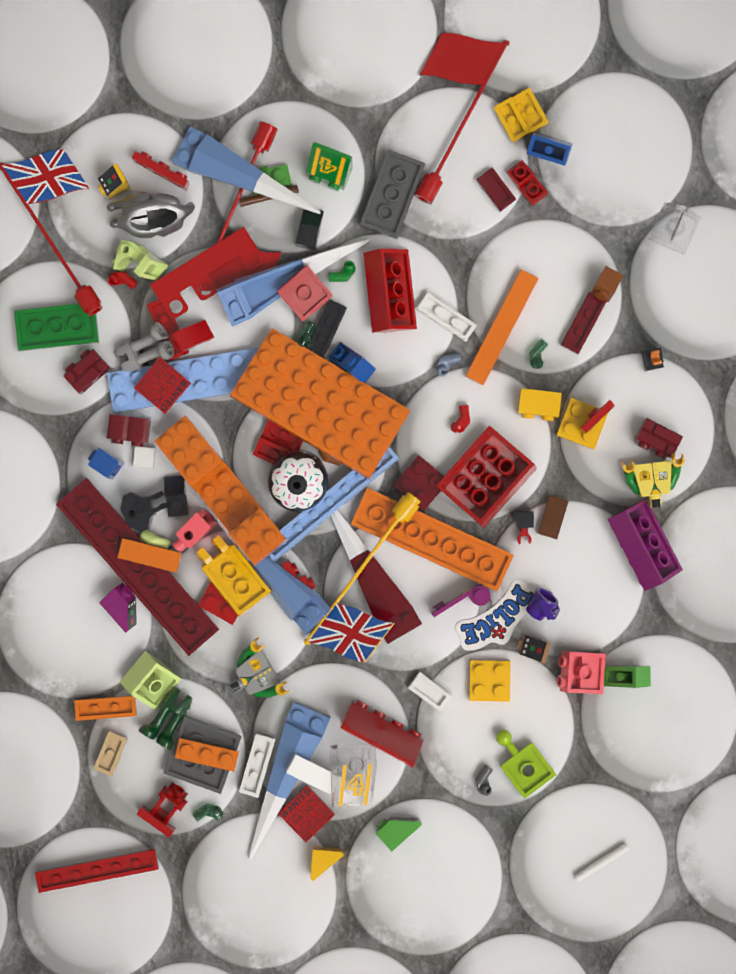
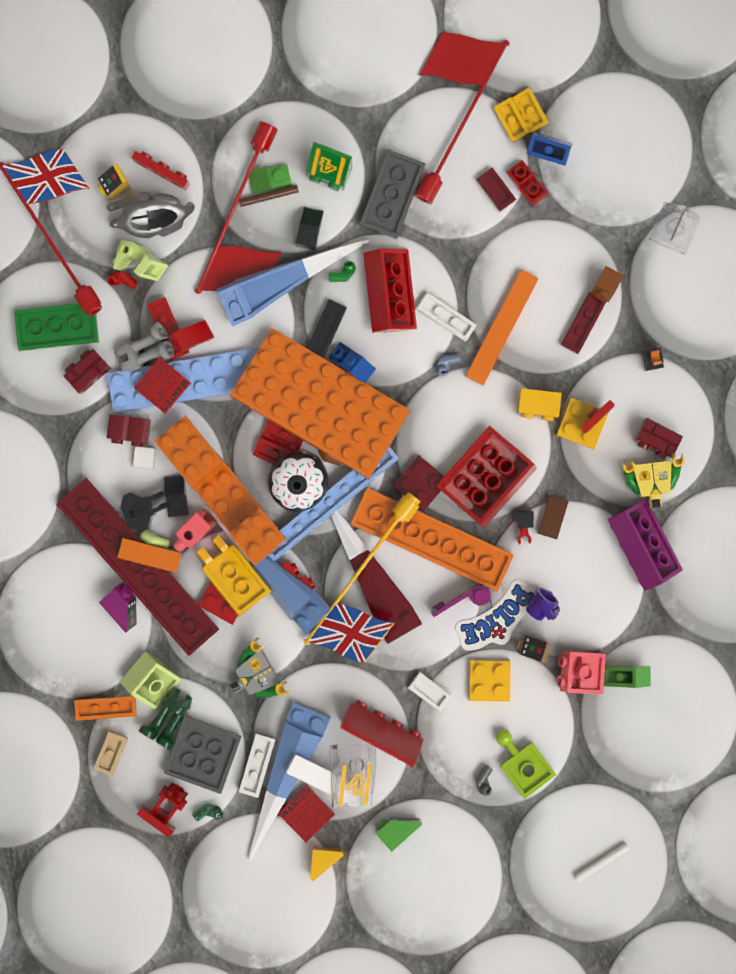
(96, 870): red plate -> none
(105, 463): blue brick -> none
(198, 270): red piece -> none
(207, 754): orange plate -> none
(211, 159): medium blue plate -> none
(304, 293): plate -> none
(305, 337): clear green arm -> none
(464, 420): red arm -> none
(535, 357): clear green arm -> none

